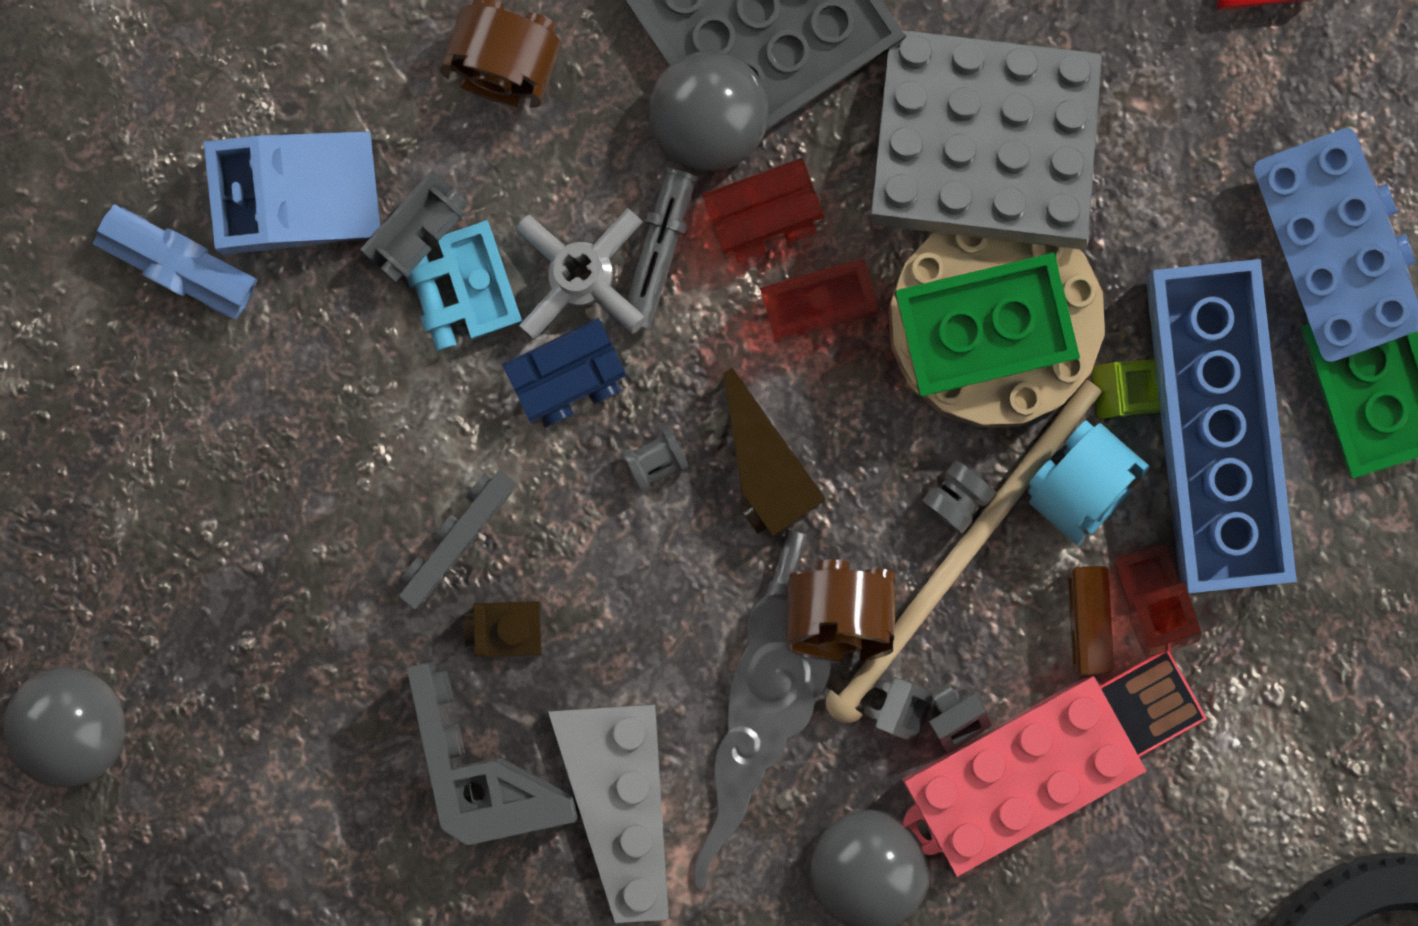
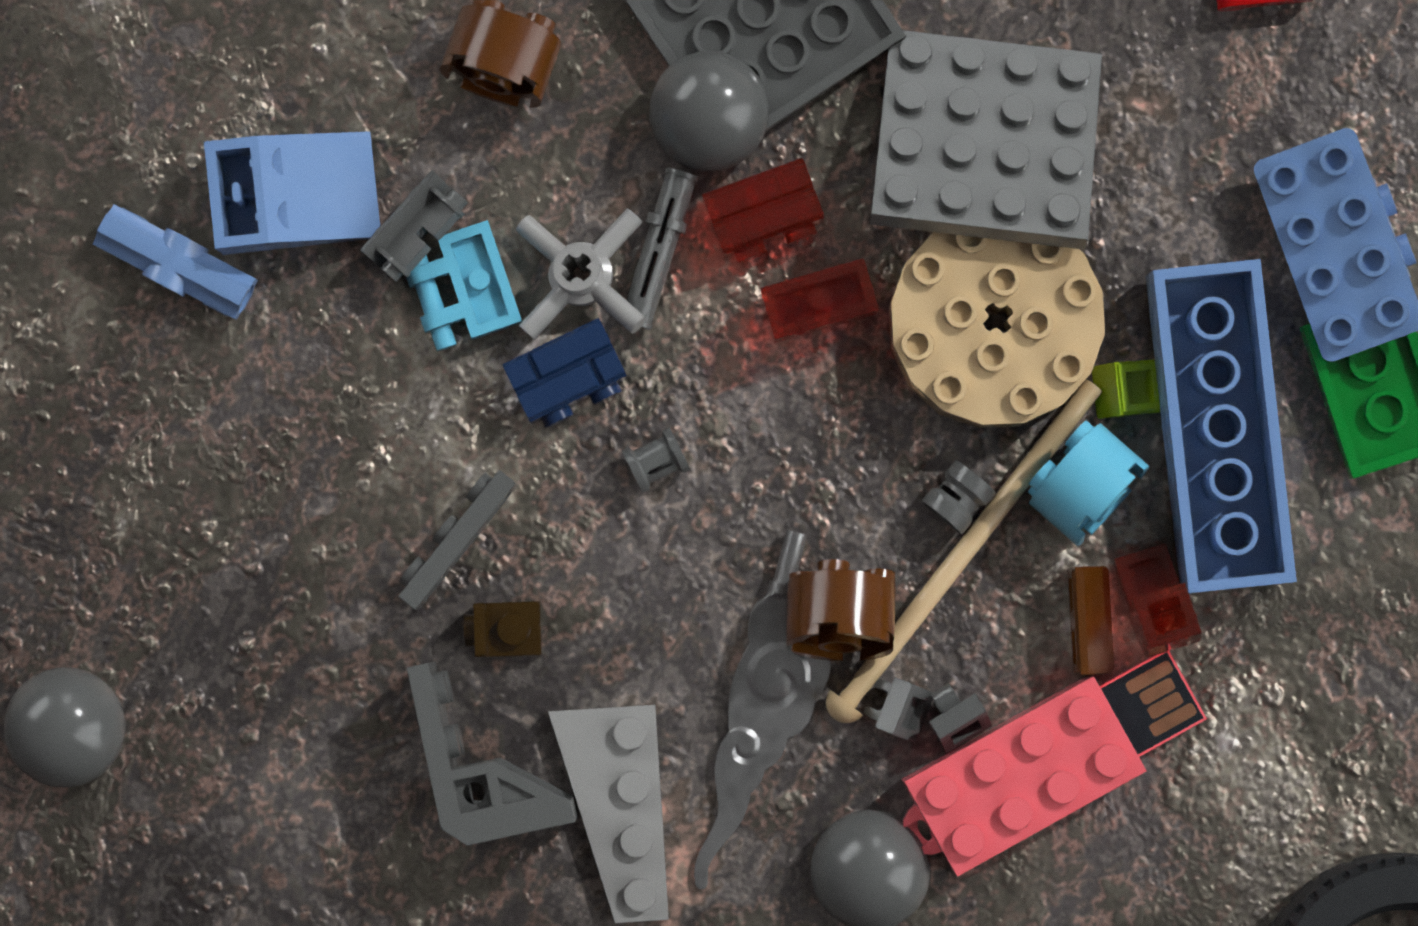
(768, 471): dark brown slope -> none
(987, 324): green plate -> none

